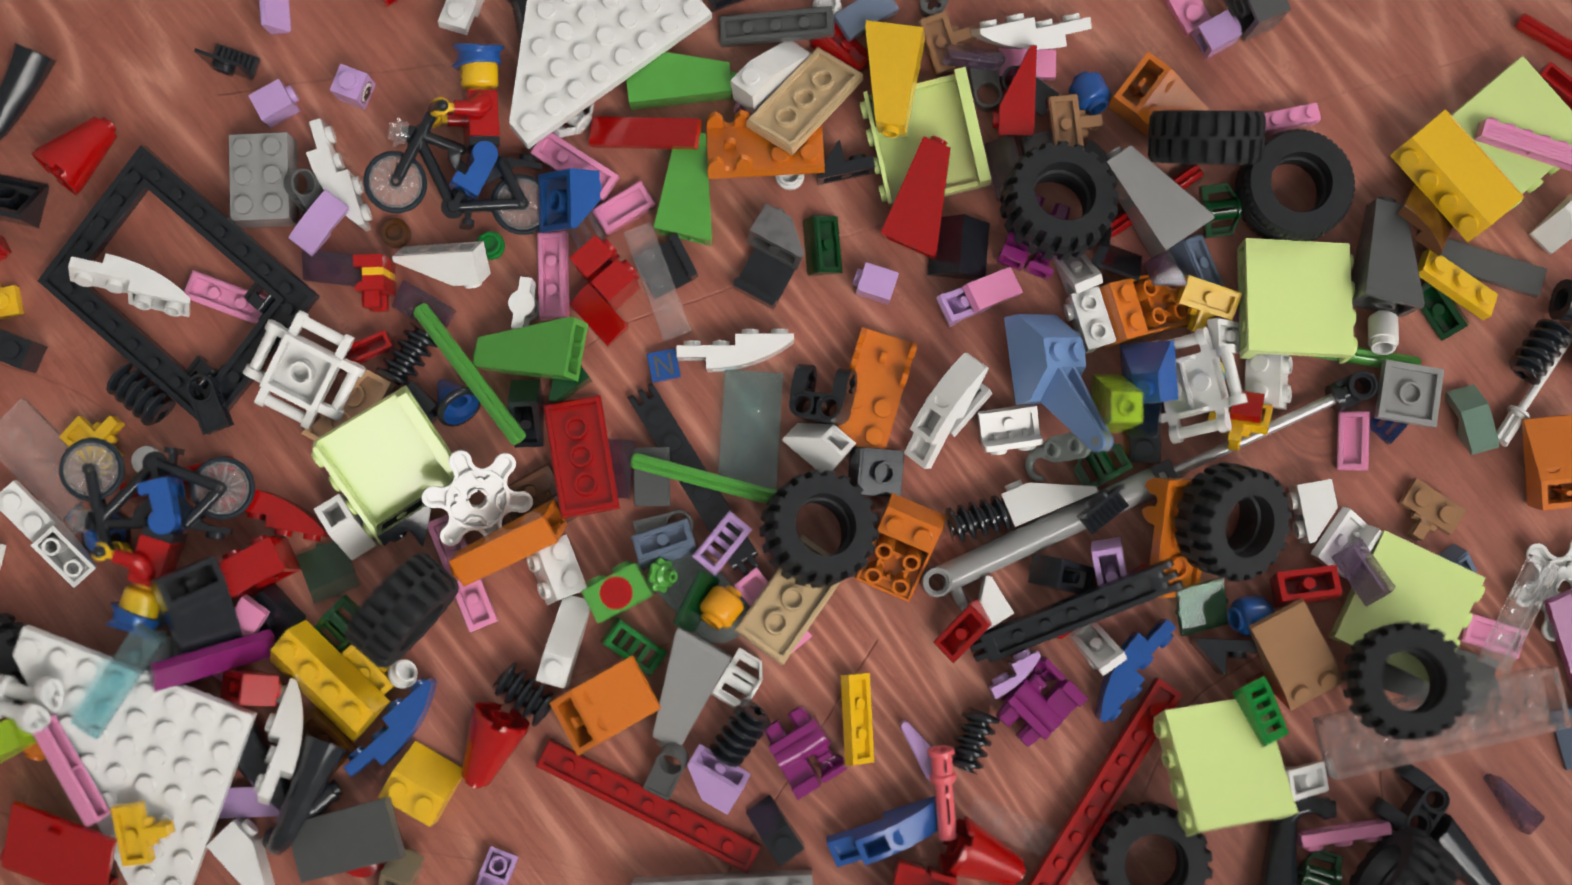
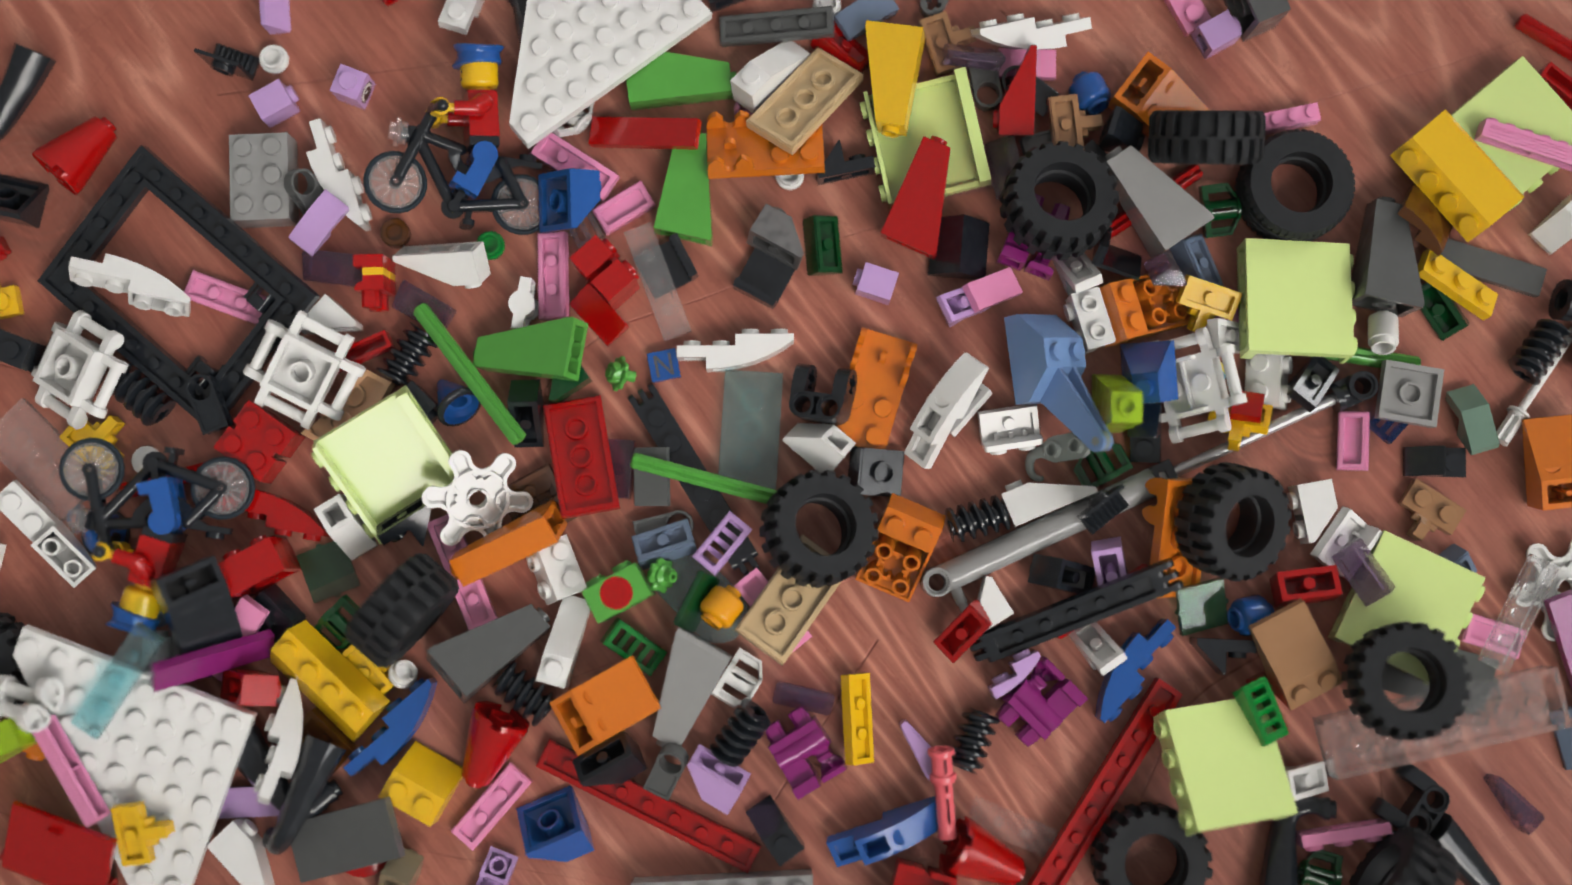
(74, 369): none -> white brick
(258, 439): none -> red piece
(274, 59): none -> white plate
(333, 315): none -> white slope
(484, 652): none -> dark grey slope
(491, 806): none -> bright pink tile
(555, 827): none -> blue slope
(610, 762): none -> black slope
(619, 373): none -> bright green plant
(796, 695): none -> clear purple slope
(1121, 130): none -> black slope
(1312, 382): none -> black slope
(1434, 461): none -> black slope

